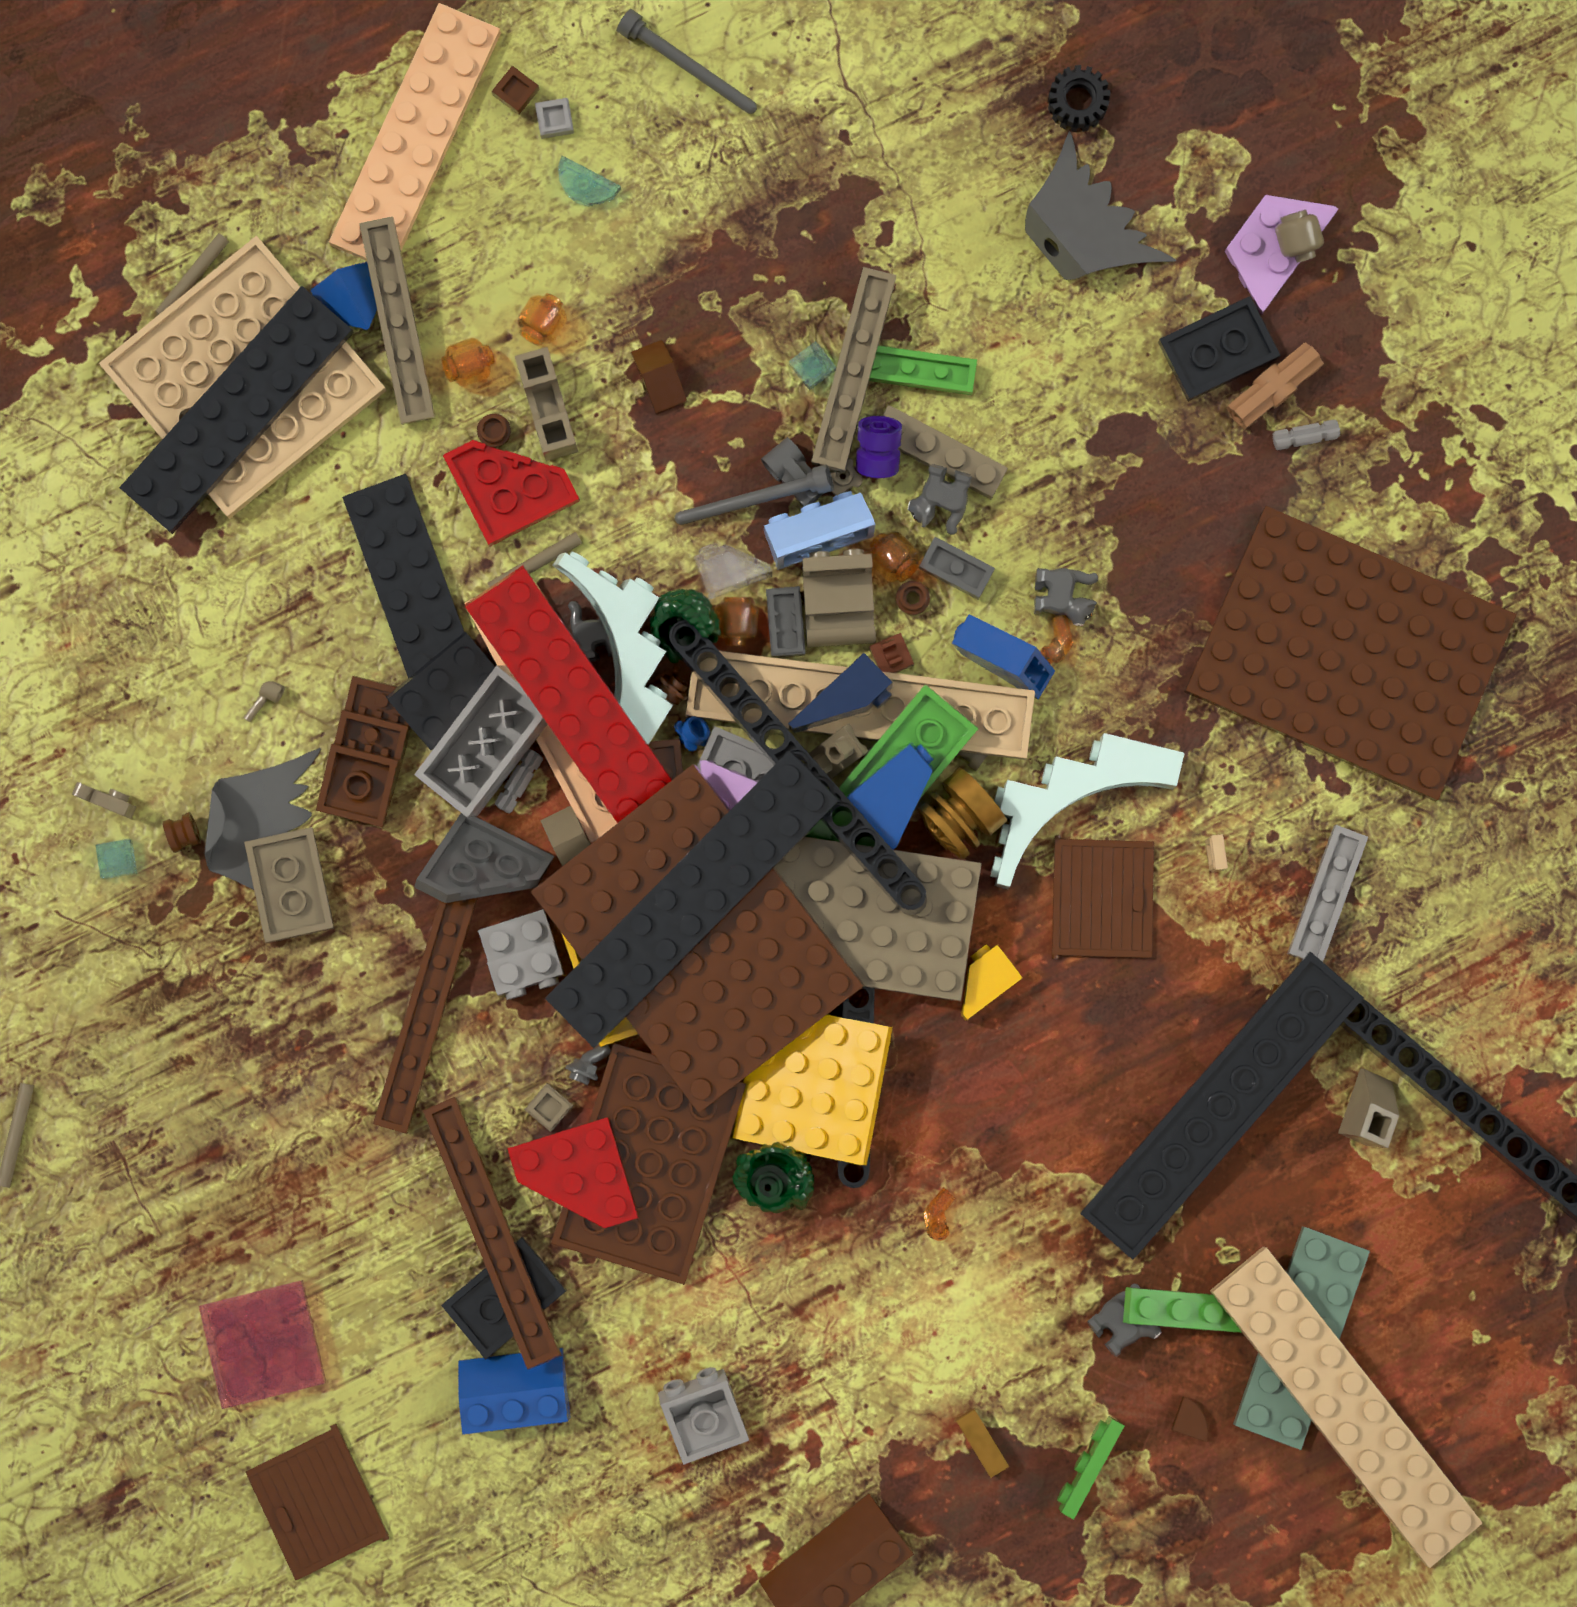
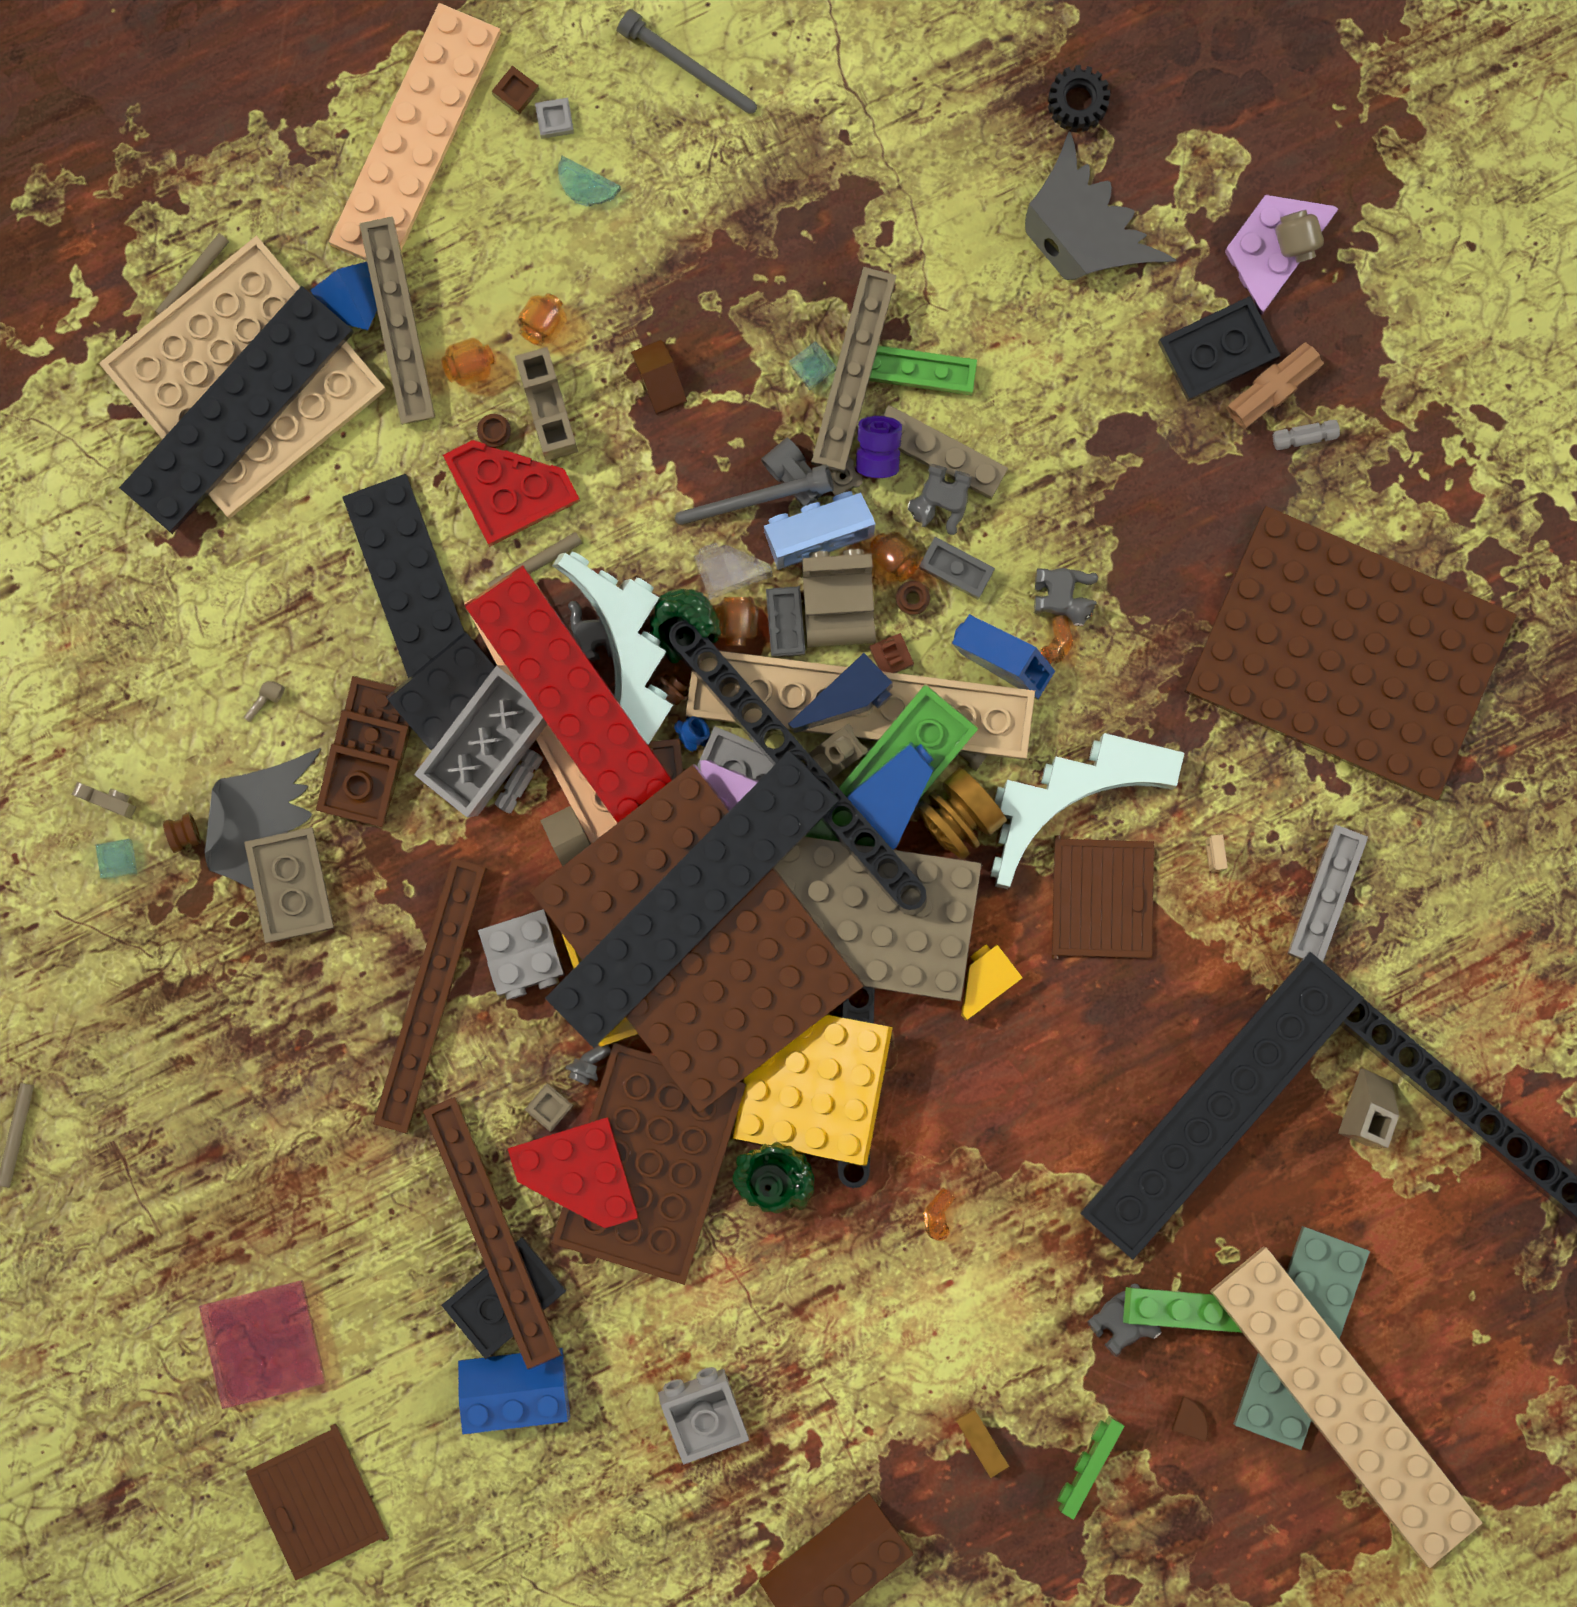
(481, 862): dark grey plate -> none

